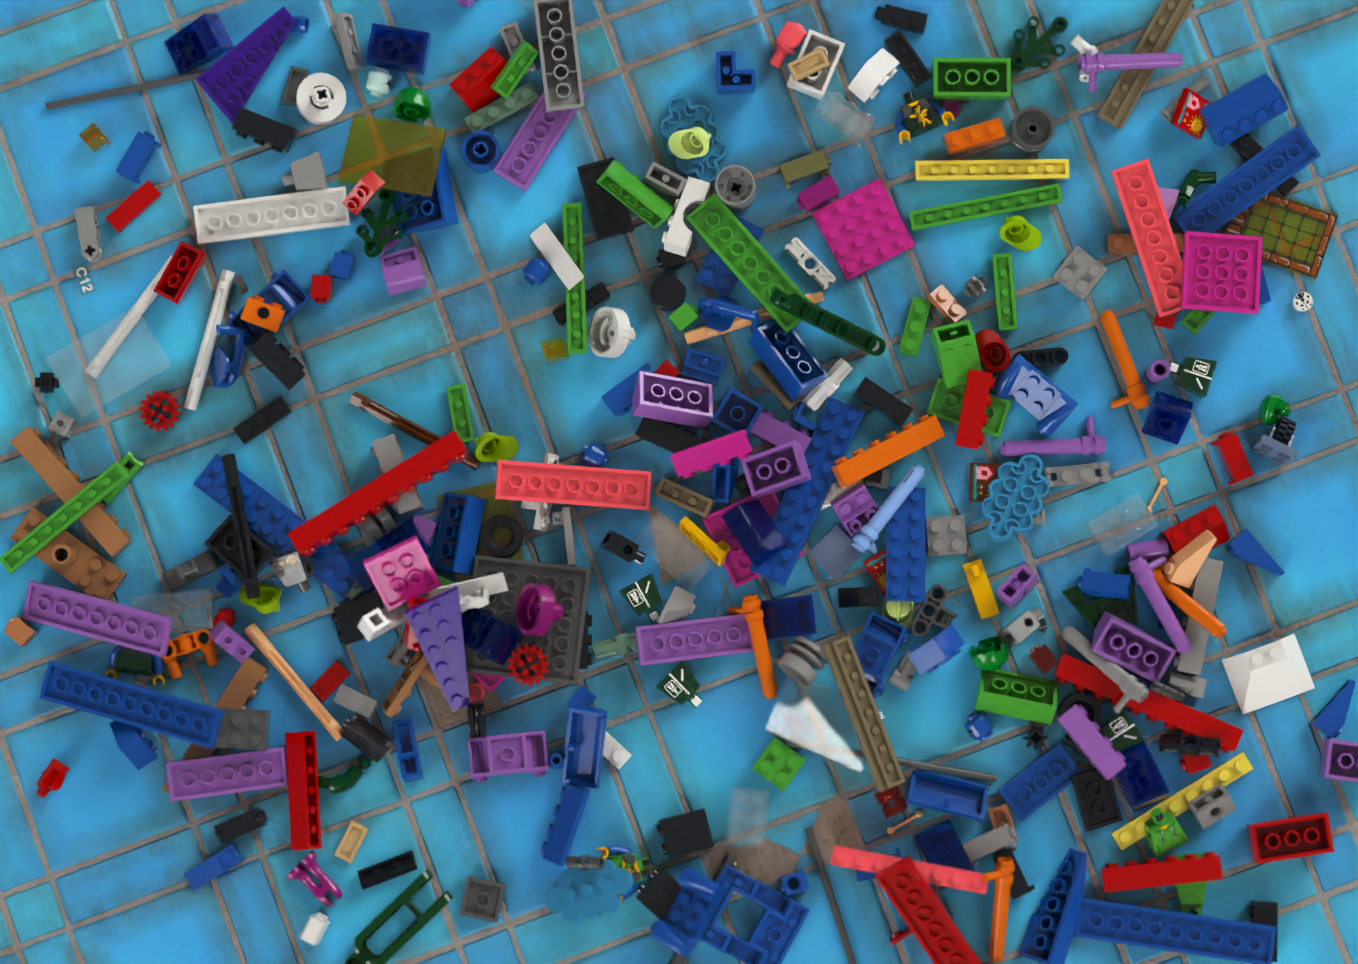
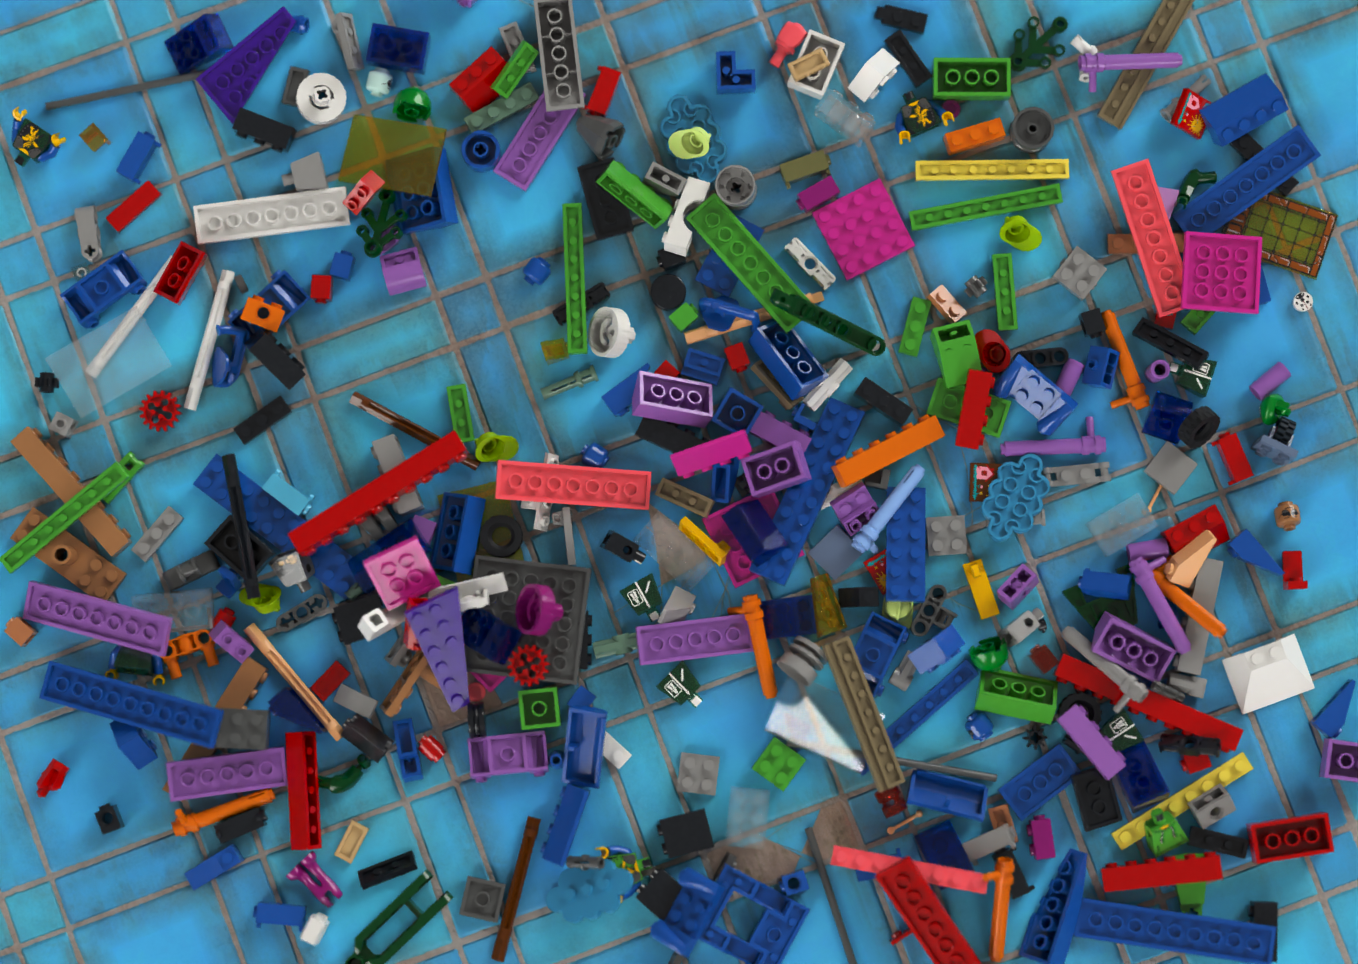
(32, 140): none -> torso
(103, 288): none -> blue piece
(117, 822): none -> black brick
(157, 534): none -> light grey plate
(195, 821): none -> orange cylinder
(280, 914): none -> blue brick
(286, 615): none -> dark grey beam
(288, 494): none -> medium azure brick
(292, 708): none -> clear blue slope
(431, 748): none -> red brick
(505, 928): none -> reddish brown piece
(539, 708): none -> bright green brick
(556, 256): white sticker -> none
(580, 381): none -> sand green pin
(600, 134): none -> dark grey cone
(603, 91): none -> red brick
(698, 773): none -> light grey plate
(737, 357): none -> red brick
(826, 606): none -> clear yellow wing
(929, 704): none -> blue plate
(1042, 837): none -> magenta brick
(1069, 375): none -> medium lavender pin
(1092, 323): none -> black brick
(1100, 367): none -> blue brick
(1170, 343): none -> black plate
(1170, 467): none -> light grey tile
(1198, 427): none -> black tyre
(1218, 842): none -> black plate
(1269, 381): none -> medium lavender pin
(1287, 515): none -> medium nougat head
(1293, 571): none -> red bracket

